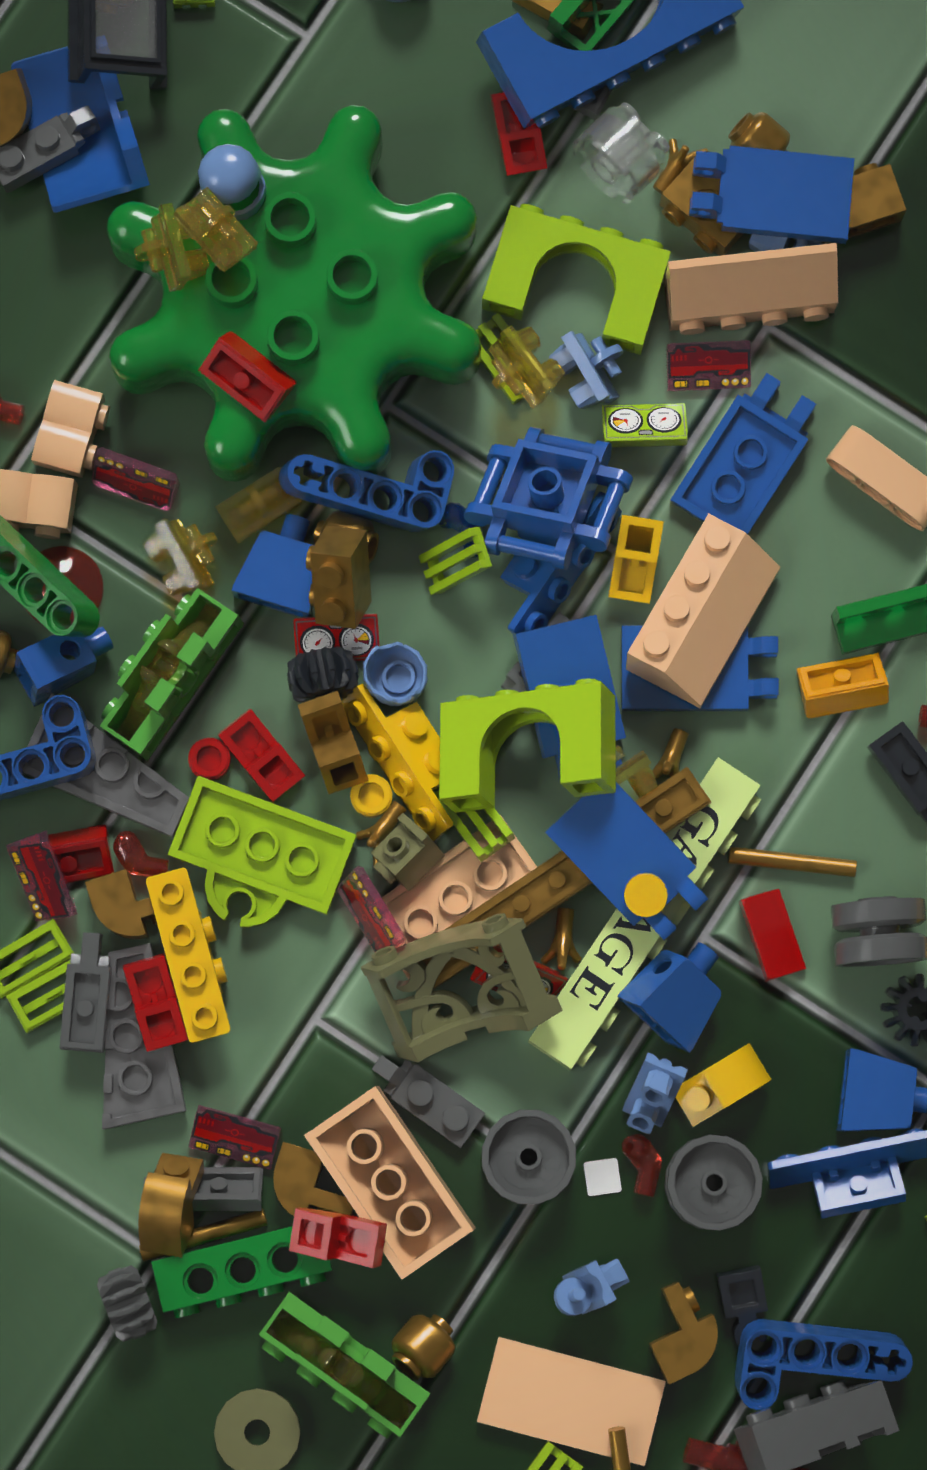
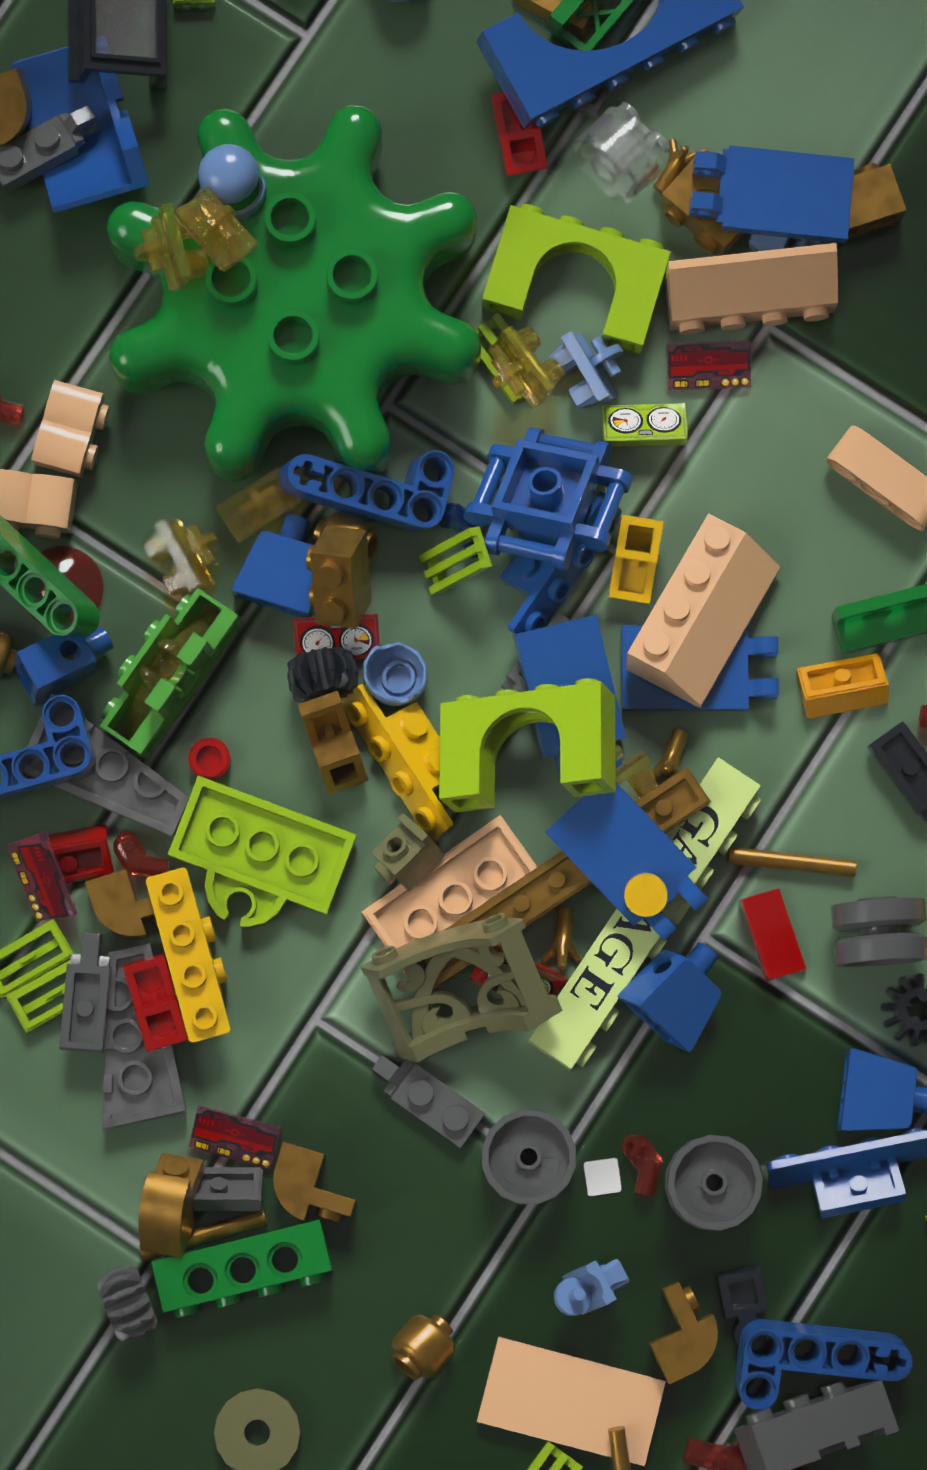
(135, 479): slope -> none
(247, 375): red slope -> none
(261, 755): red slope -> none
(338, 1236): slope -> none
(343, 1364): piece -> none
(370, 911): slope -> none
(371, 797): yellow tile -> none
(382, 827): pearl gold bar -> none
(390, 1180): light nougat slope -> none
(494, 844): lime tile -> none
(653, 1093): medium blue hips -> none
(722, 1084): yellow brick -> none
(745, 459): blue tile -> none
(759, 132): pearl gold head -> none

